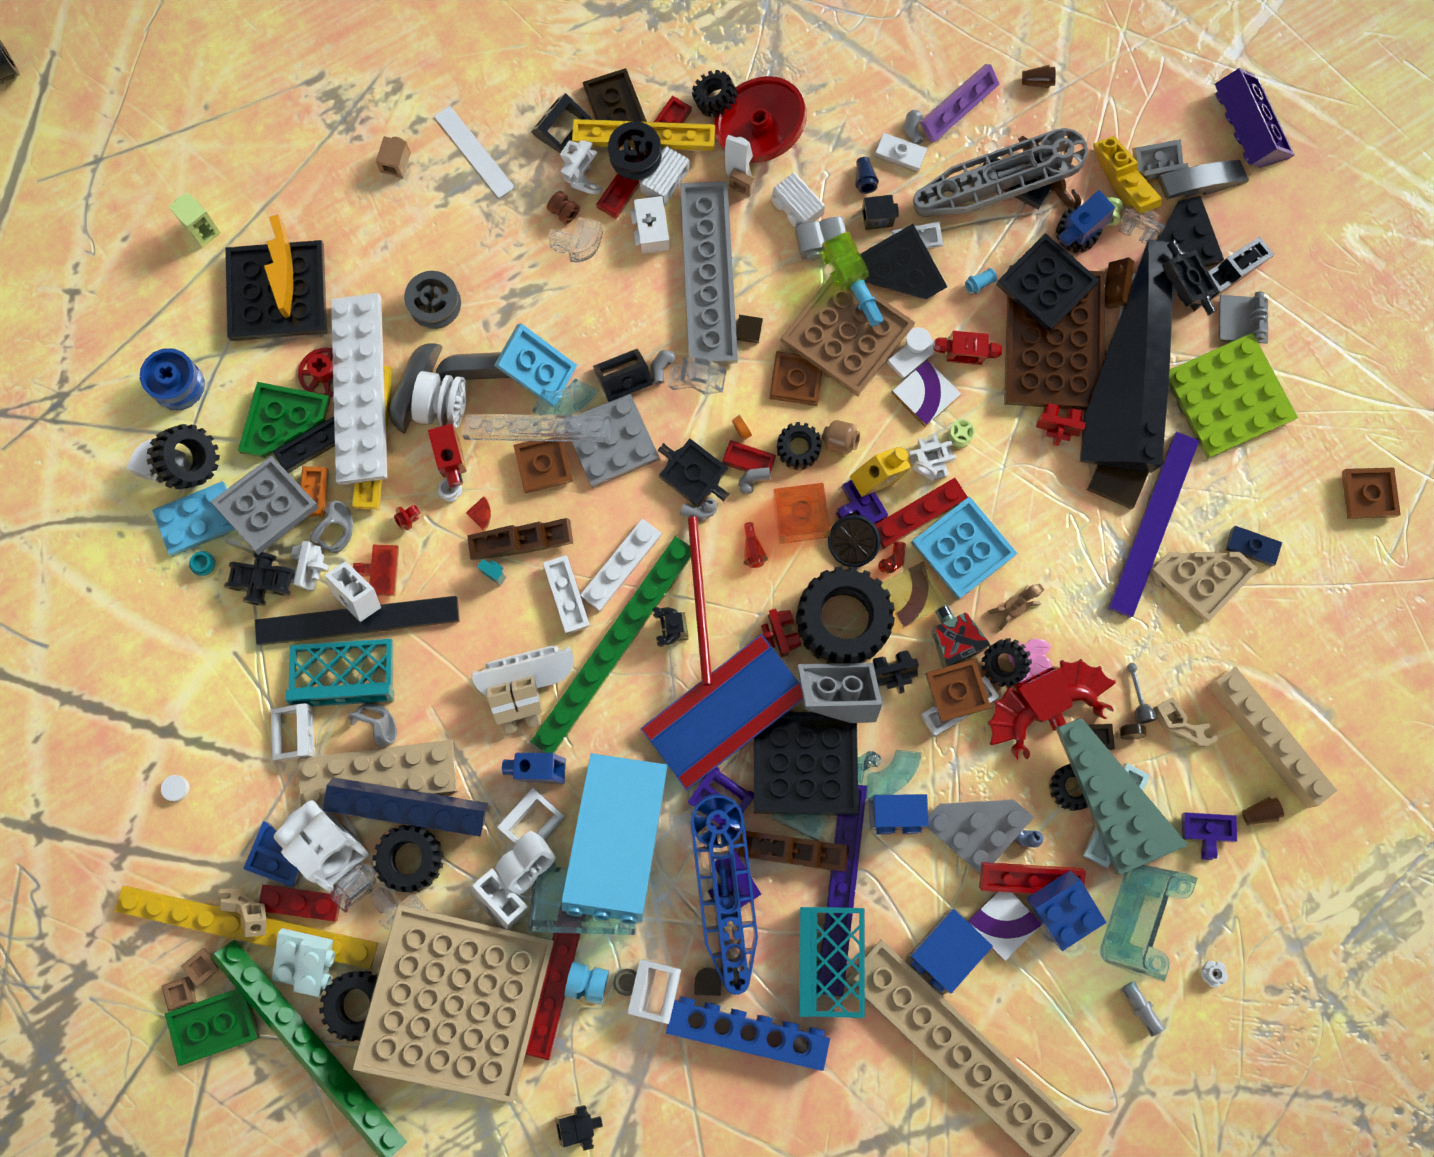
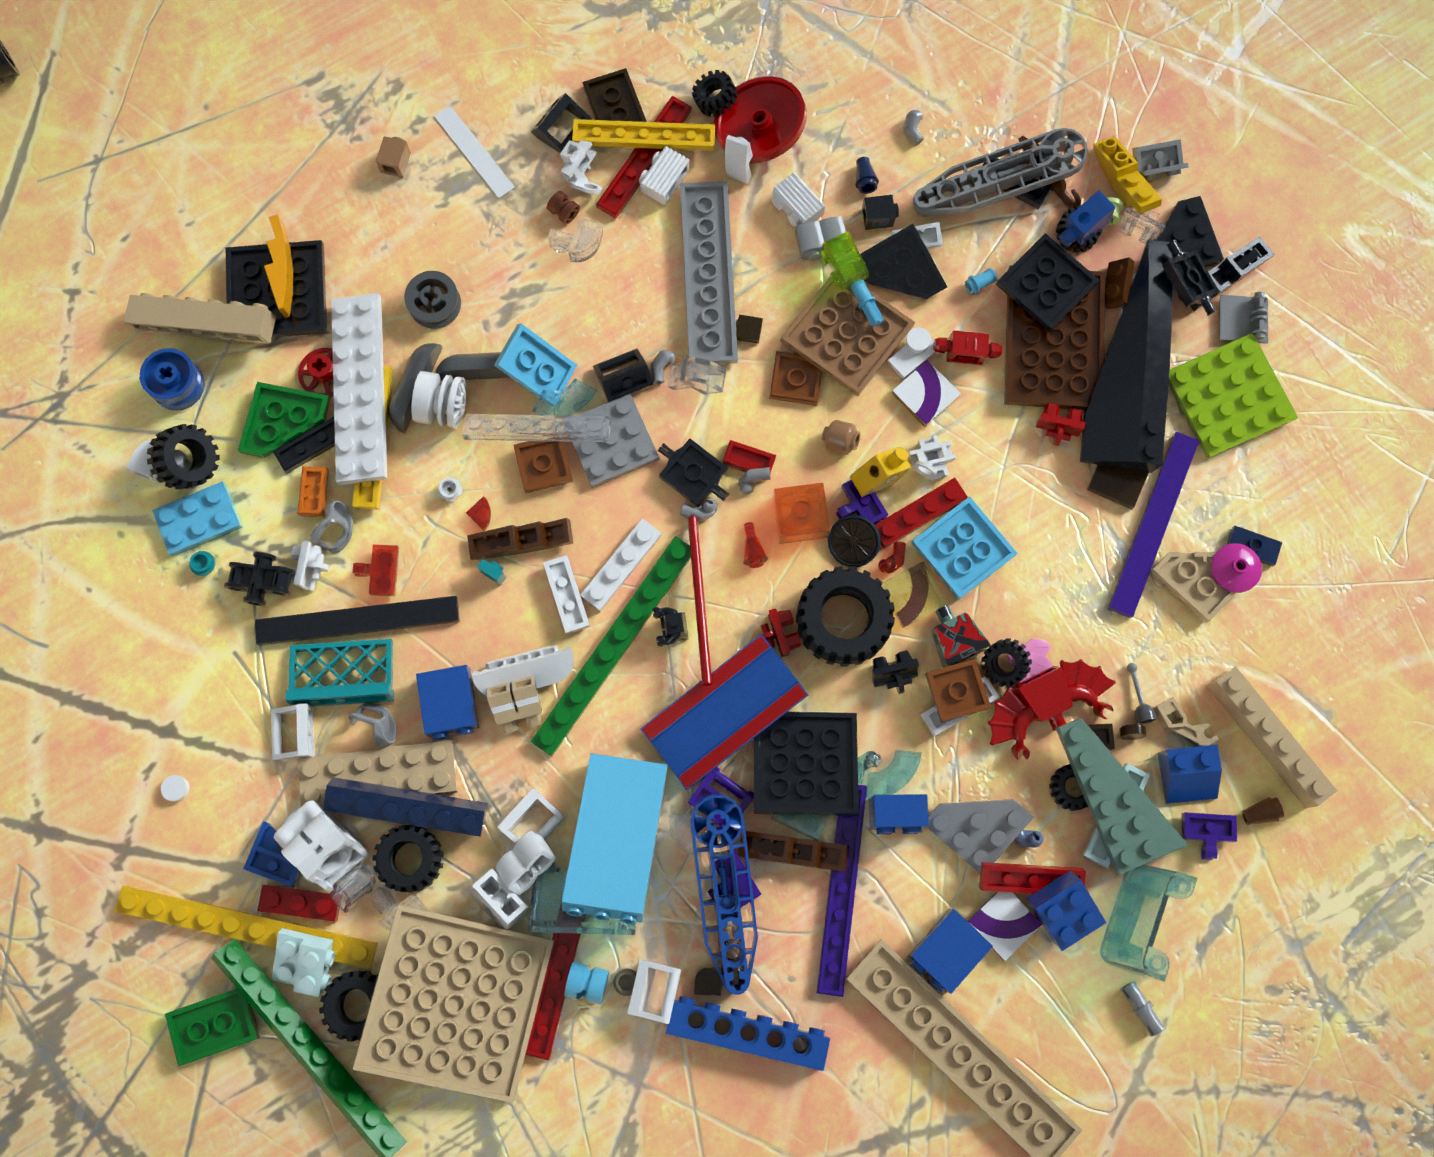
(179, 993): medium nougat tile -> none
(194, 219): yellowish green brick -> none
(200, 318): none -> tan brick
(200, 967): medium nougat plate -> none
(252, 913): tan piece -> none
(264, 504): light grey plate -> none
(352, 591): white brick -> none
(406, 517): red plate -> none
(447, 702): none -> blue brick
(448, 453): red torso -> none
(543, 768): blue torso -> none
(577, 1128): black piece -> none
(626, 161): black wheel -> none
(650, 212): white brick -> none
(741, 182): medium nougat tile -> none
(741, 427): orange tile -> none
(799, 431): black tyre -> none
(809, 967): teal fence -> none
(841, 691): light grey slope -> none
(901, 152): white plate -> none
(960, 102): medium lavender plate -> none
(961, 428): yellowish green wheel -> none
(1017, 605): medium nougat piece -> none
(1040, 77): reddish brown cone -> none
(1190, 773): none -> blue slope
(1203, 179): dark grey slope -> none
(1207, 973): white plate -> none
(1228, 575): none -> dark pink dish
(1253, 119): dark purple slope -> none
(1371, 493): dark orange plate -> none

